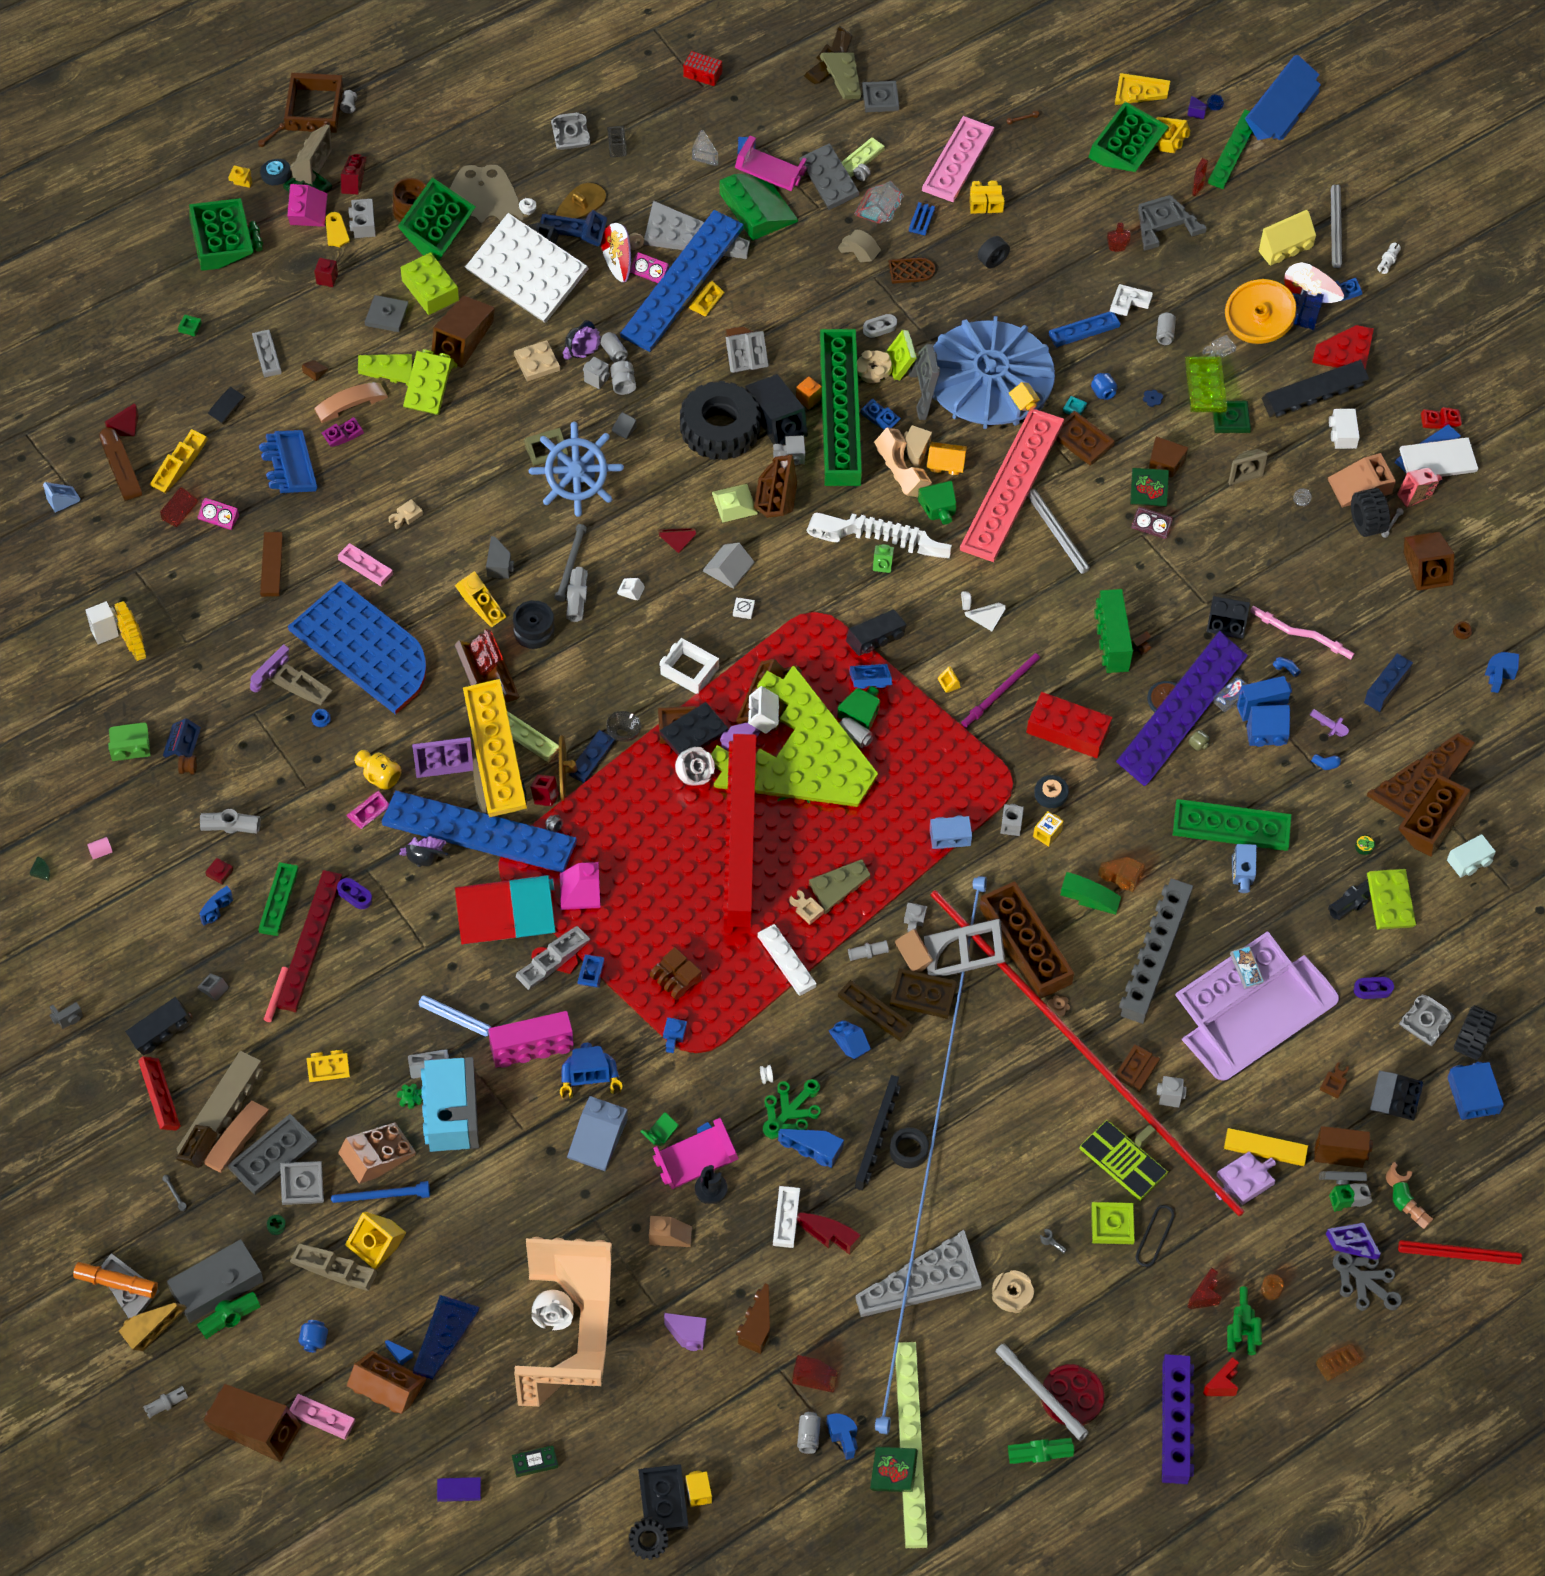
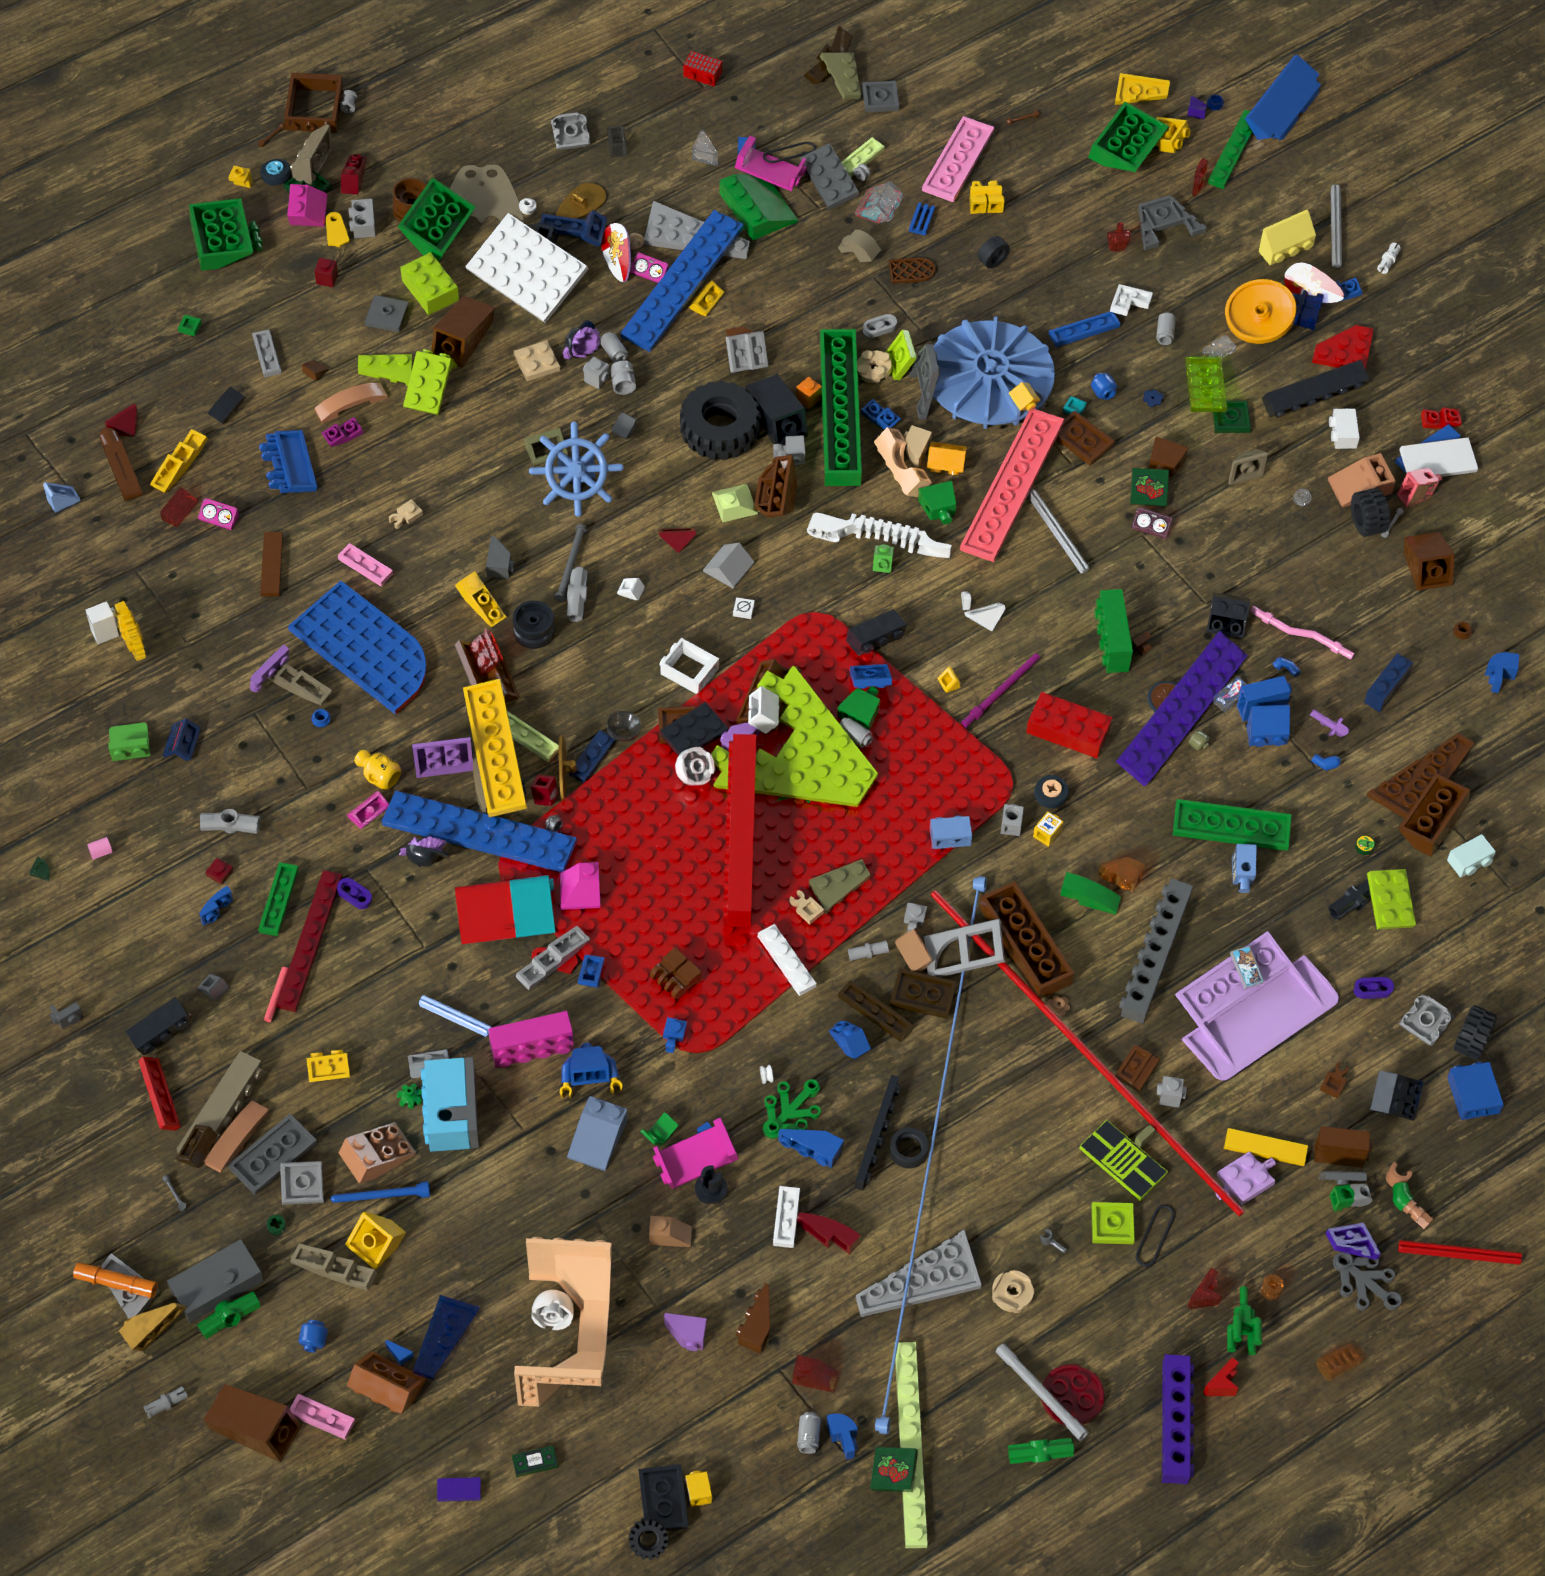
(187, 764): reddish brown wheel -> none
(787, 158): none -> black piece

